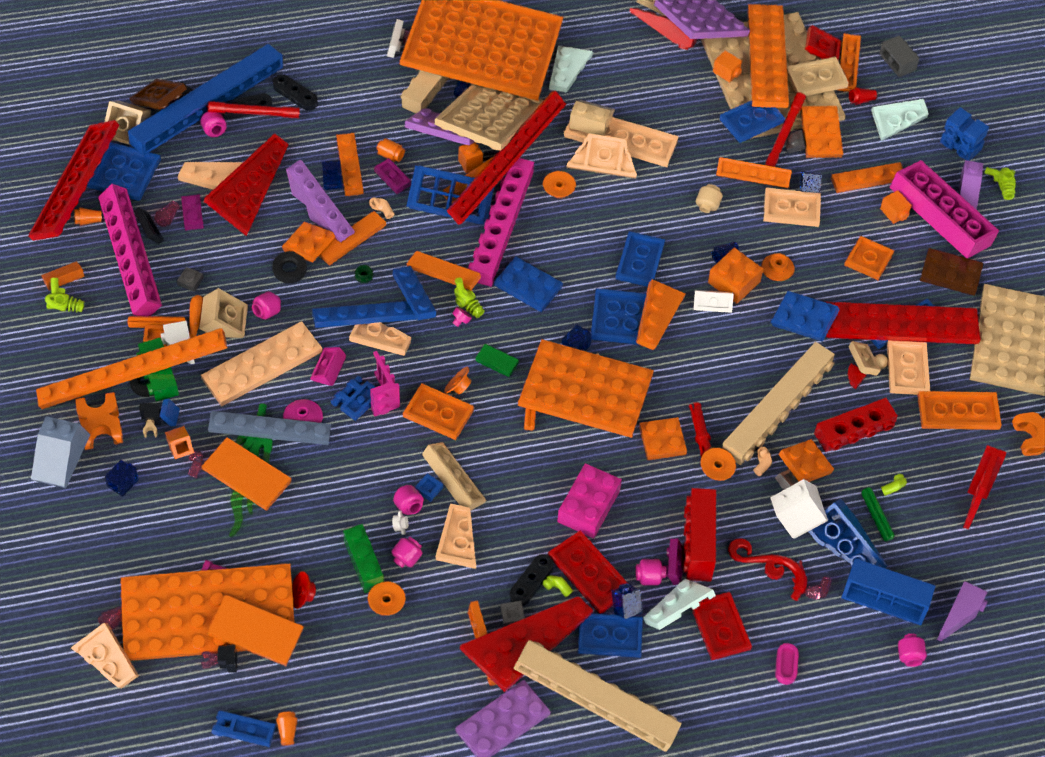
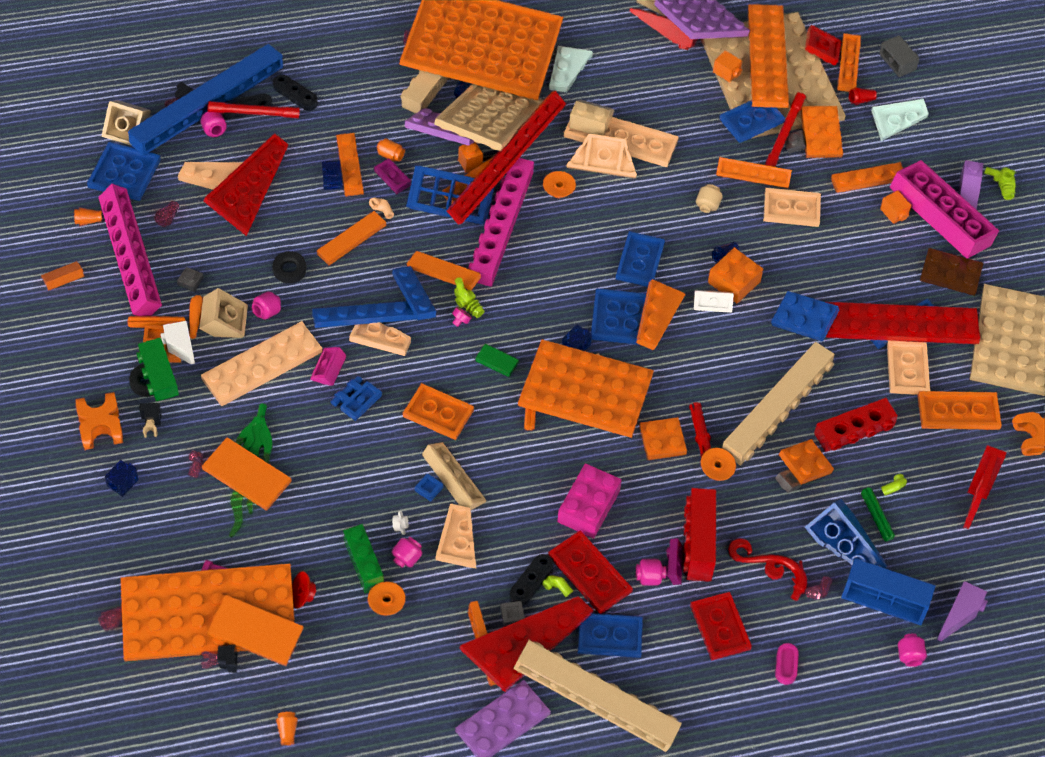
(58, 451): slope -> none
(62, 301): lime piece -> none
(73, 181): red plate -> none
(107, 655): light nougat wing -> none
(131, 368): orange plate -> none
(148, 225): black tile -> none
(158, 94): reddish brown plate -> none
(169, 412): blue tile -> none
(179, 442): orange brick -> none
(192, 212): magenta plate -> none
(244, 728): blue plate -> none
(269, 428): sand blue plate -> none
(309, 241): orange plate -> none
(312, 411): dark pink dish -> none
(318, 204): medium lavender slope -> none
(364, 270): dark green plate -> none
(387, 395): dark pink plate -> none
(395, 44): white plate -> none
(408, 500): dark pink head -> none
(459, 382): orange piece -> none
(528, 284): blue plate -> none
(627, 601): clear blue brick -> none
(682, 597): light aqua wing -> none
(764, 461): light nougat arm -> none
(779, 272): orange piece -> none
(799, 508): white slope -> none
(810, 182): clear blue brick -> none
(817, 76): tan plate -> none
(855, 376): red tile -> none
(865, 360): tan plate -> none
(869, 258): orange tile -> none
(964, 134): blue brick -> none

